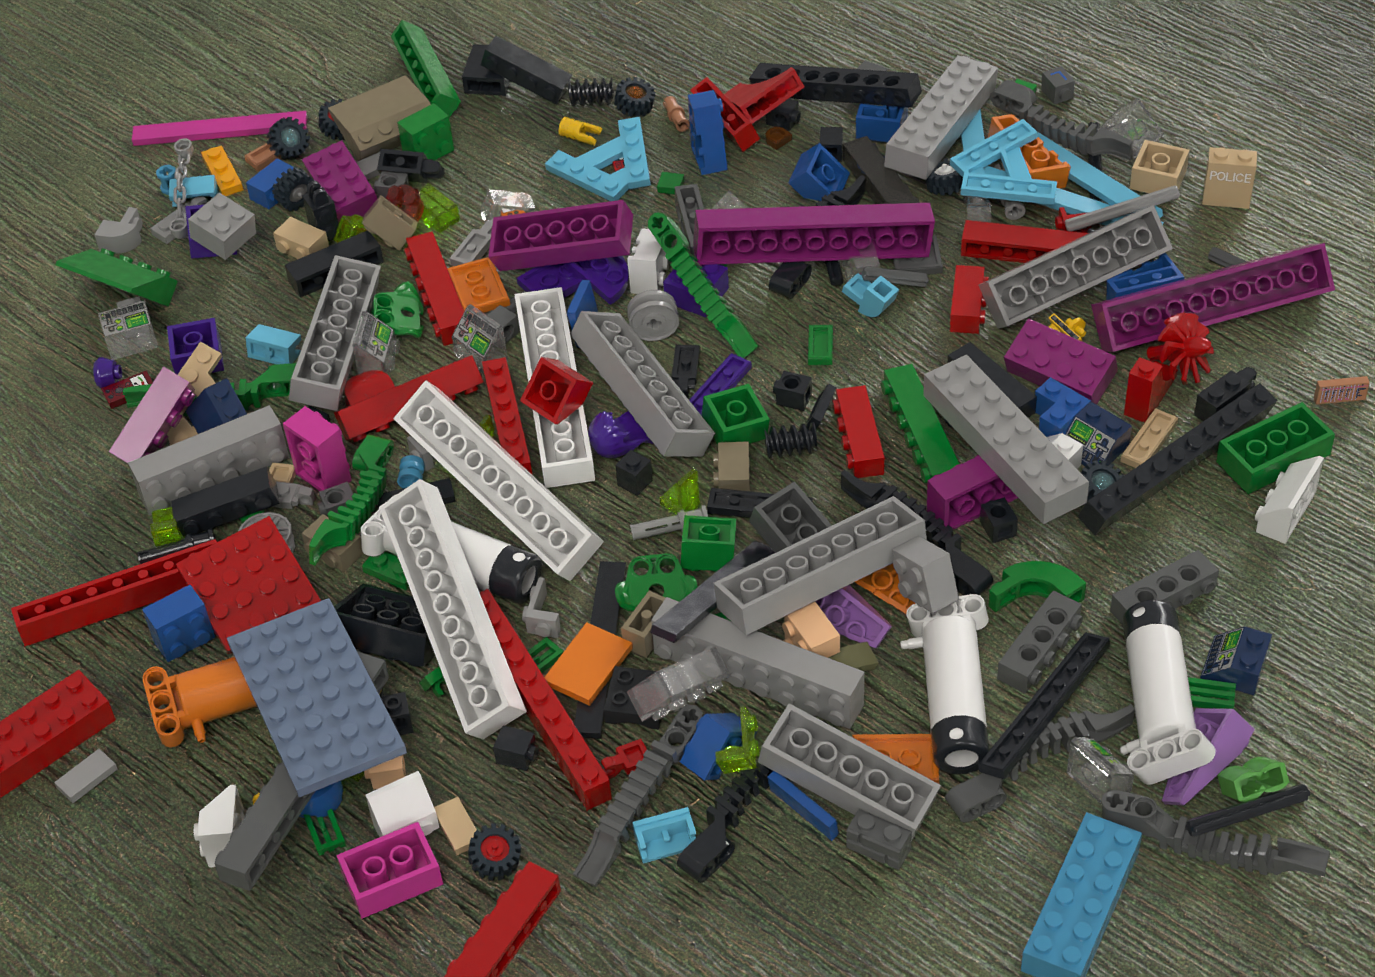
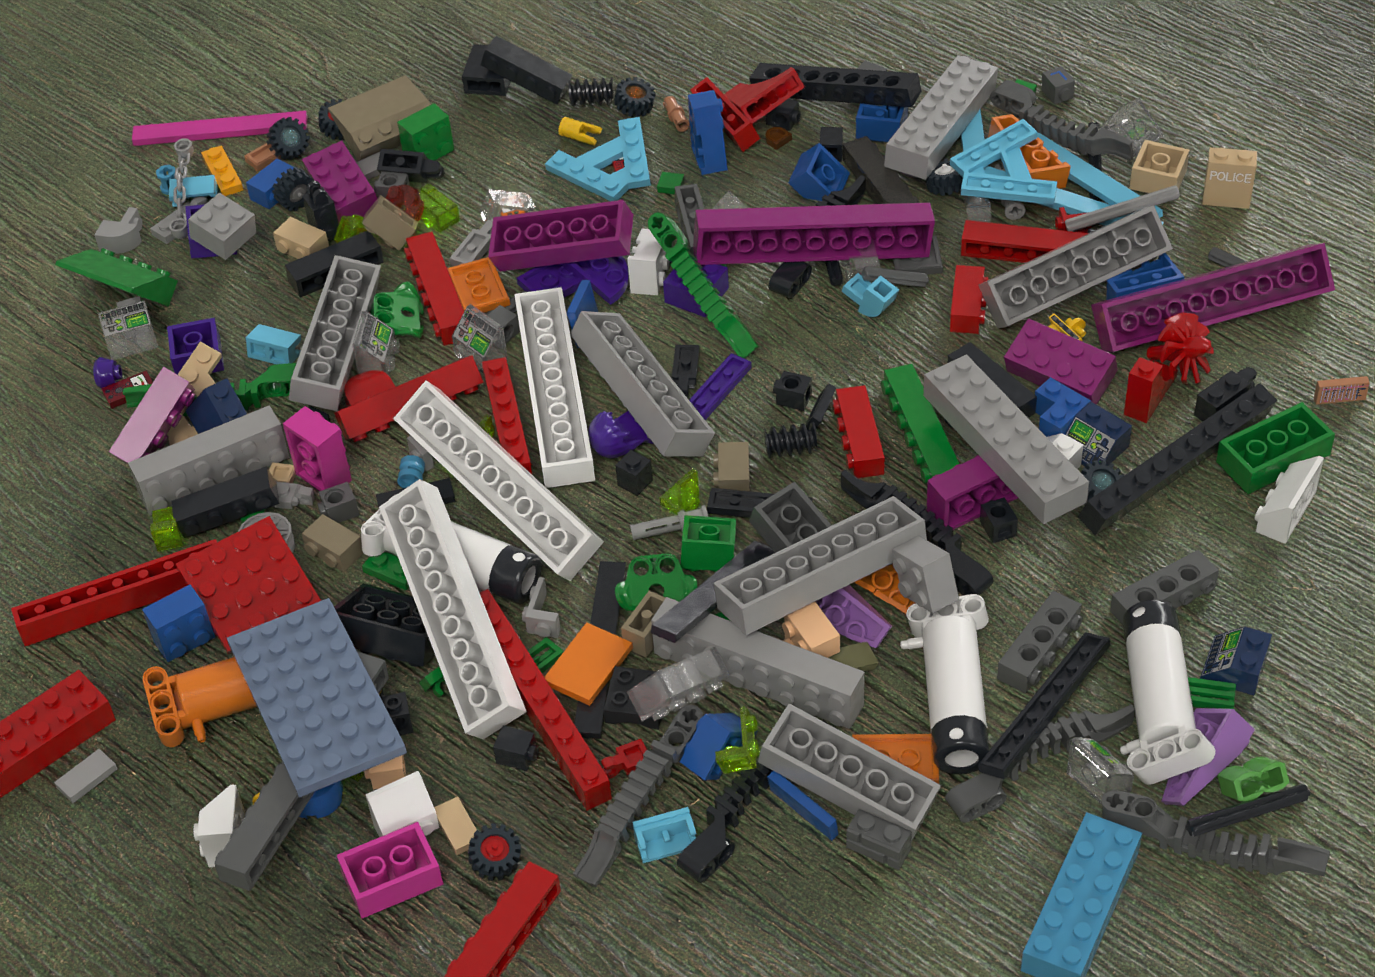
(166, 549): black pin -> none
(329, 845): green tile -> none
(340, 528): green piece -> none
(425, 66): green brick -> none
(555, 390): red slope -> none
(653, 315): light grey wheel -> none
(735, 415): green brick -> none
(820, 345): green tile -> none
(1035, 579): green arch -> none
(1149, 438): tan tile -> none

